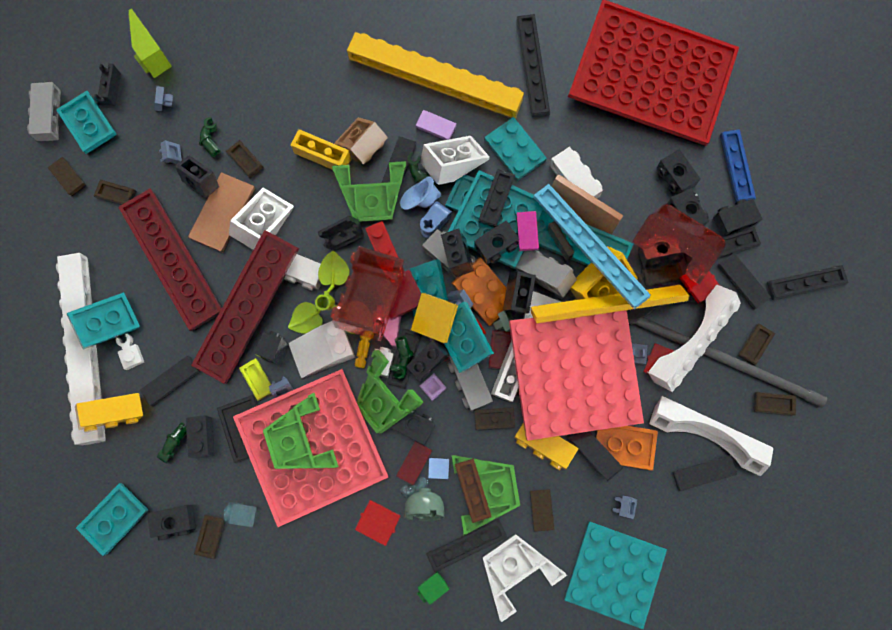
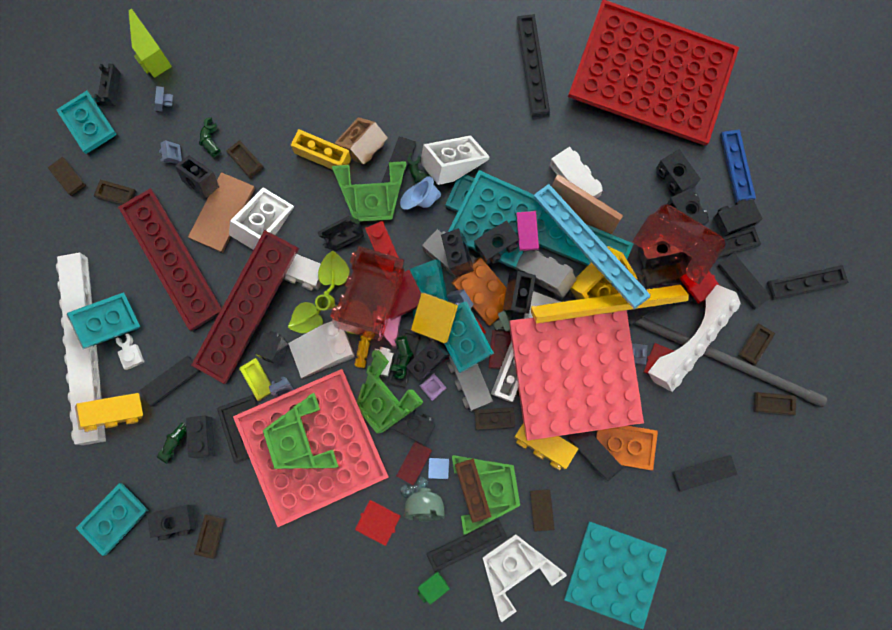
(42, 111): light grey brick -> none
(239, 514): clear light blue bracket -> none
(435, 75): yellow brick -> none
(436, 125): lavender tile -> none
(436, 217): medium blue piece -> none
(496, 198): black tile -> none
(515, 148): teal plate -> none
(560, 240): dark brown tile -> none
(628, 507): sand blue tile -> none
(746, 450): white arch -> none

